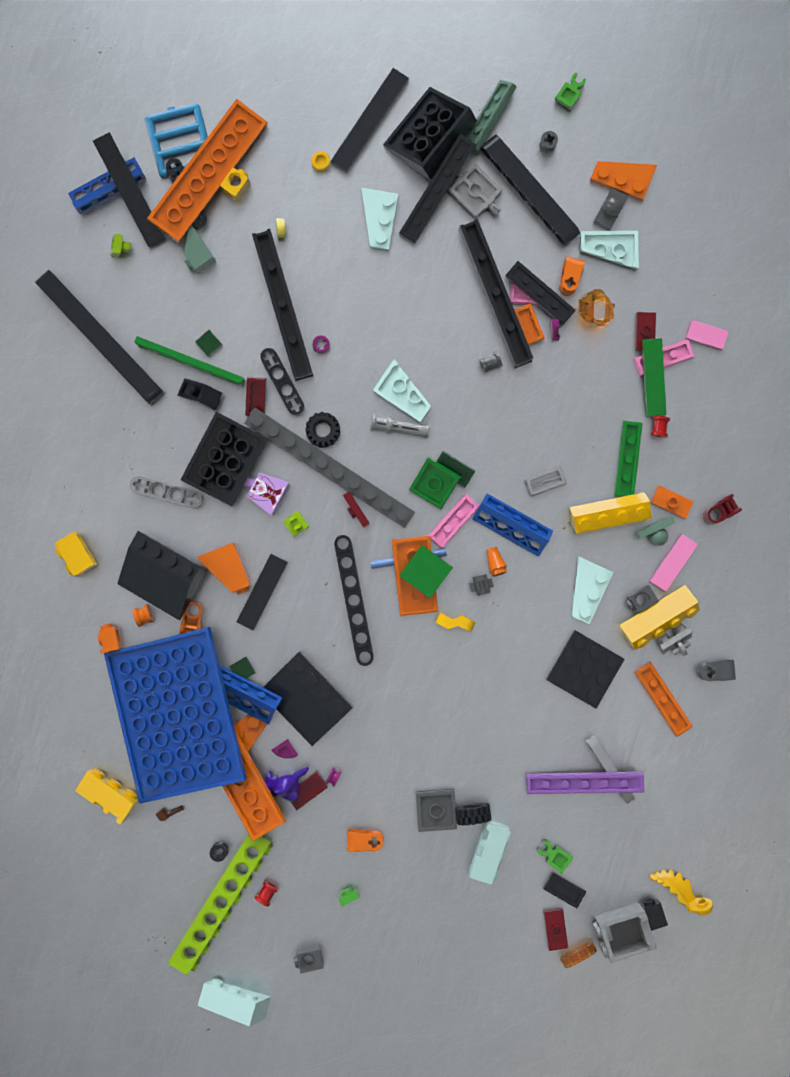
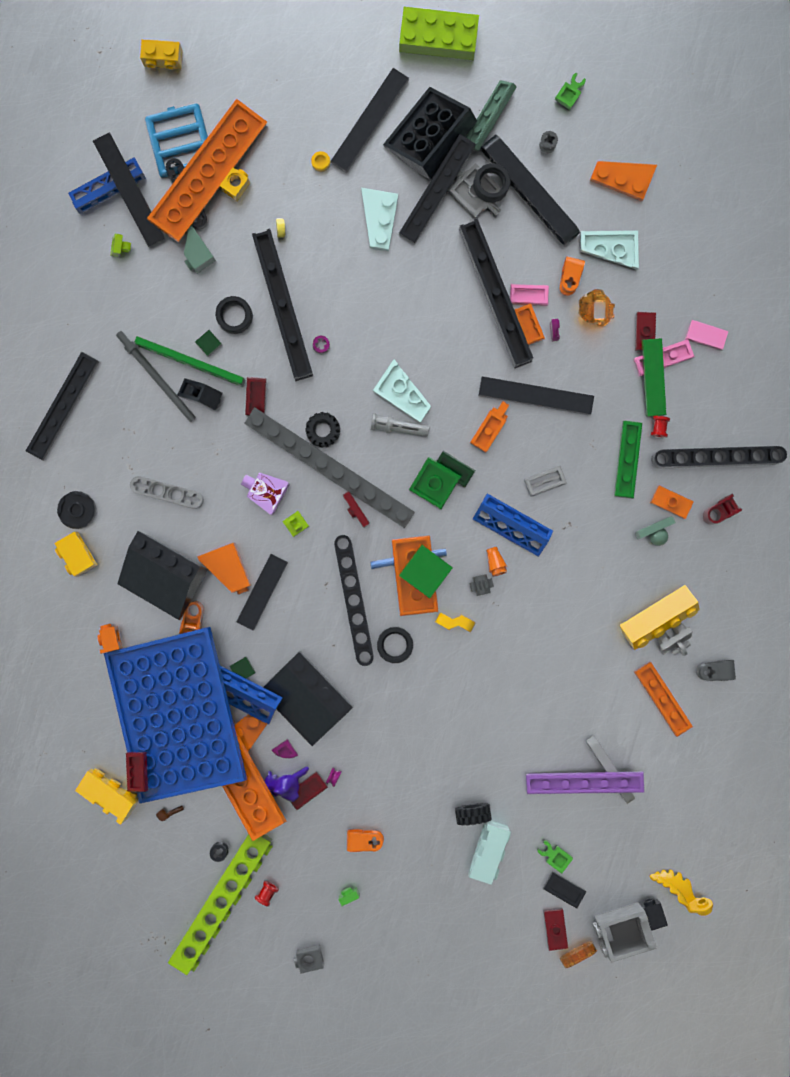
(62, 406): none -> black tile
(82, 509): none -> black tile
(99, 337): black beam -> none
(132, 349): none -> dark grey bar
(136, 771): none -> dark red plate
(142, 615): orange wheel -> none
(161, 54): none -> yellow brick
(219, 314): none -> black tyre
(223, 459): black slope -> none
(234, 1002): light aqua wedge -> none
(283, 381): black beam -> none
(395, 659): none -> black tyre
(436, 810): dark grey plate -> none
(438, 33): none -> lime brick
(453, 521): bright pink tile -> none
(490, 362): dark grey bush -> none
(490, 428): none -> orange hinge
(498, 170): none -> black tyre
(536, 395): none -> black tile
(540, 292): black tile -> none
(585, 669): black plate -> none
(590, 586): light aqua wing -> none
(610, 209): dark grey tile -> none
(610, 513): yellow brick -> none
(650, 599): dark grey brick -> none
(673, 562): bright pink tile -> none
(727, 454): none -> black beam

